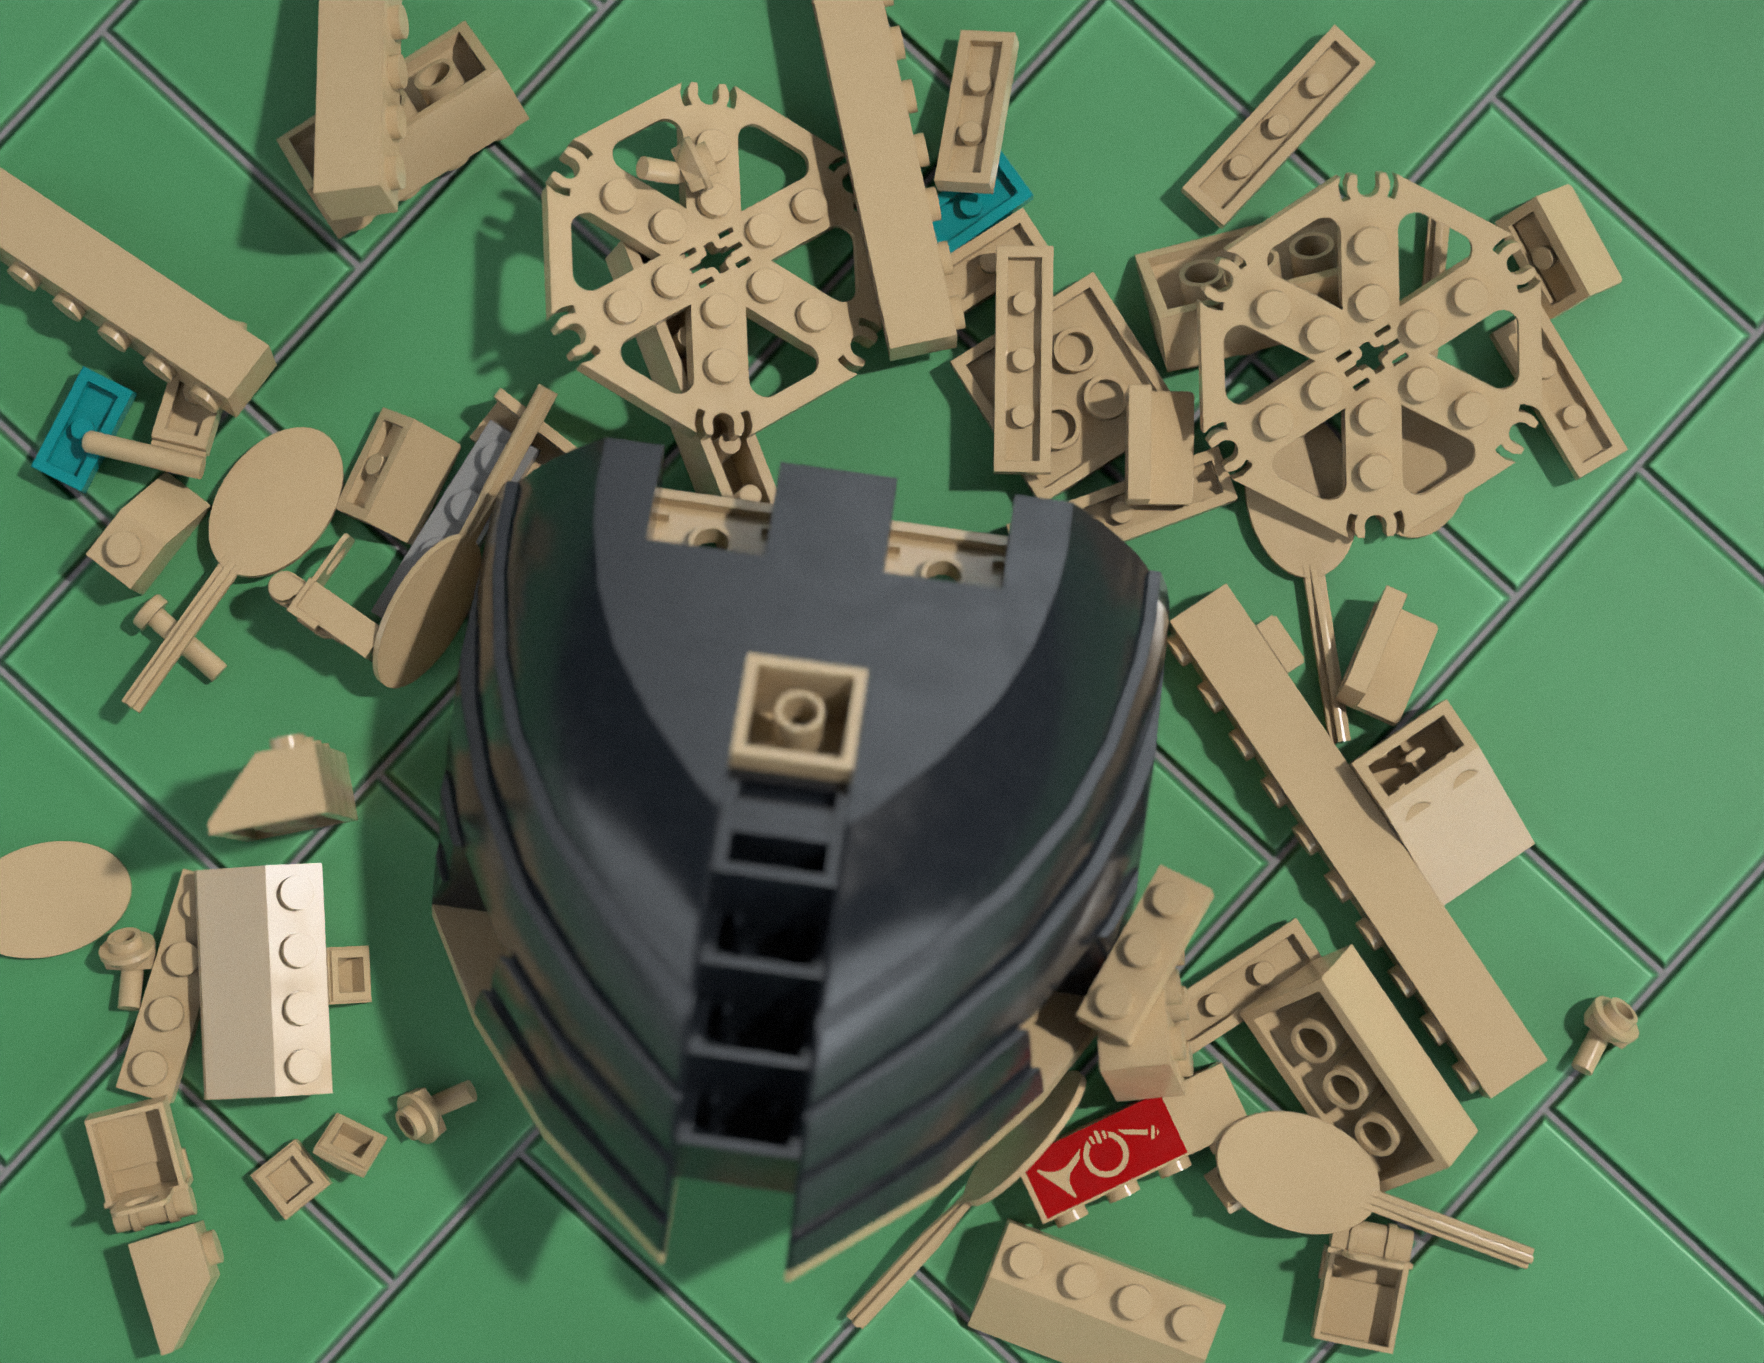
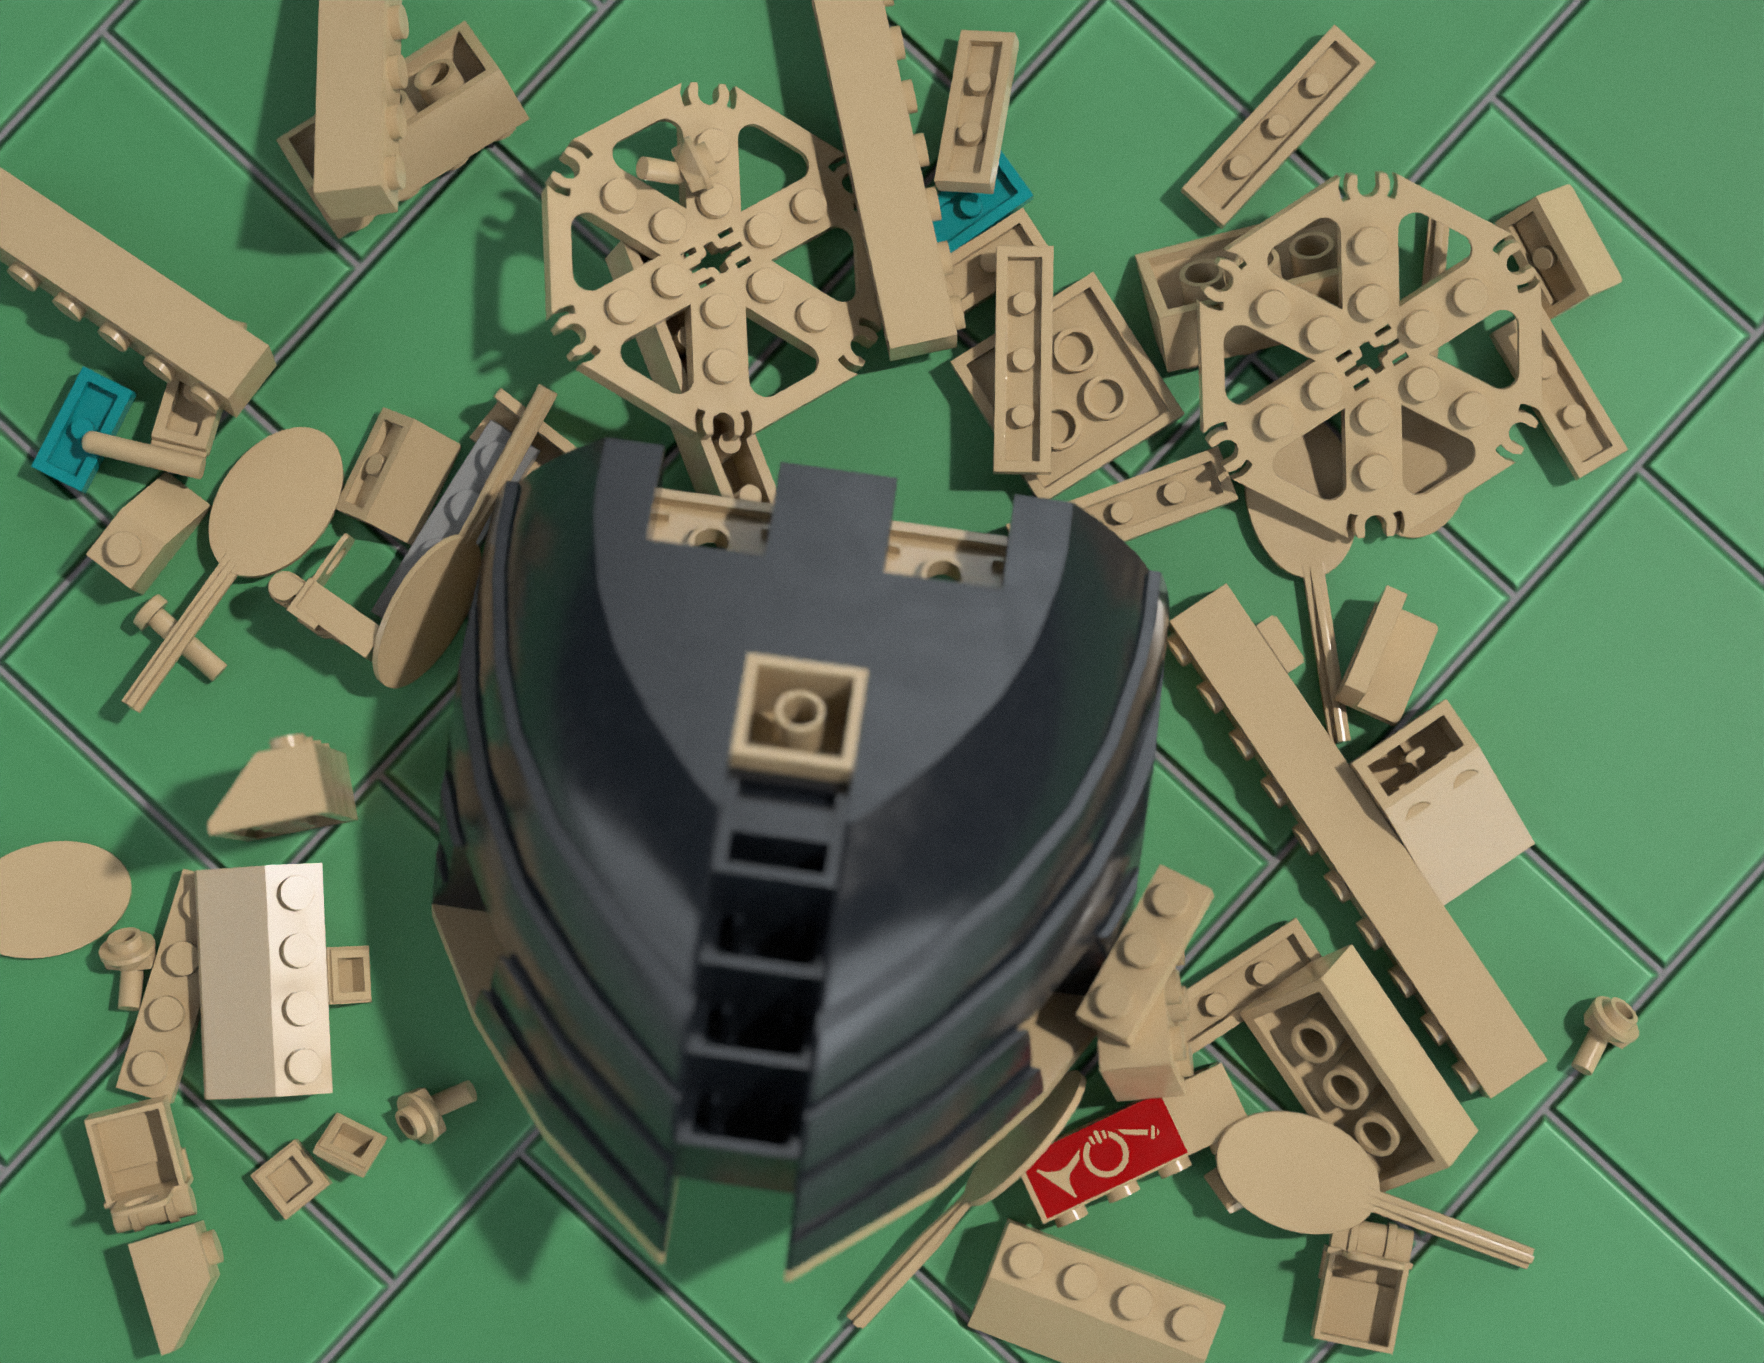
(1159, 447): tan panel -> none

